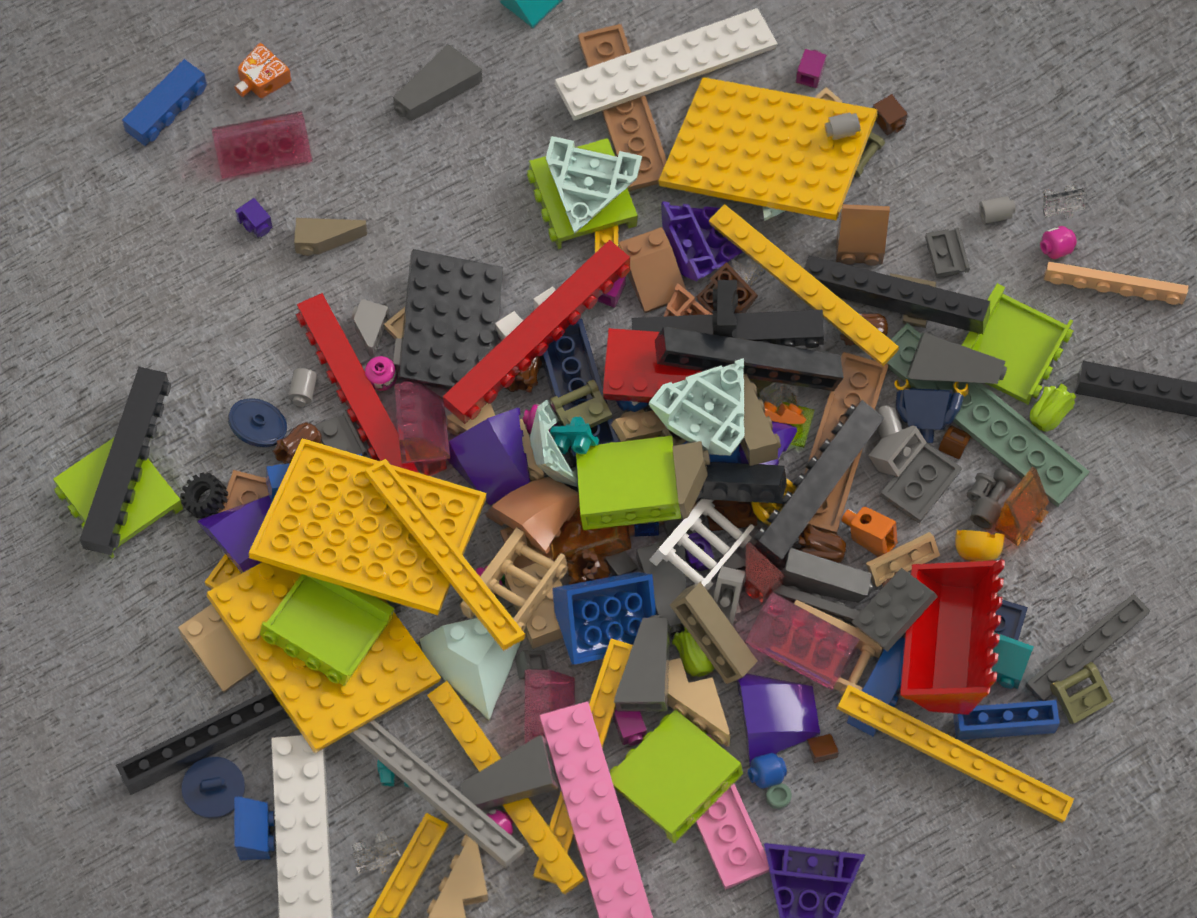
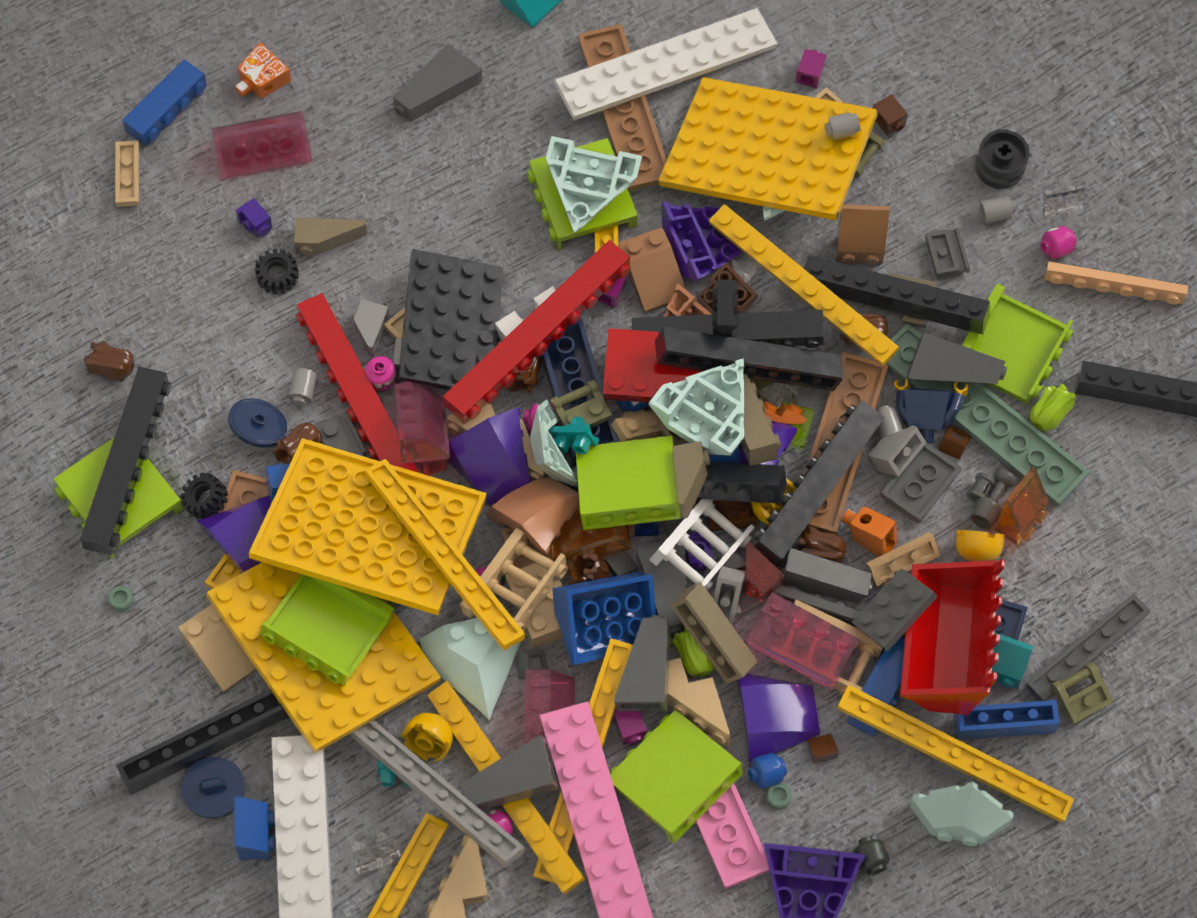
(109, 361): none -> reddish brown piece
(121, 599): none -> sand green tile
(127, 173): none -> tan plate
(275, 259): none -> black tyre
(428, 736): none -> yellow cylinder
(875, 855): none -> pearl dark grey head
(961, 814): none -> light aqua wedge
(1002, 159): none -> black wheel

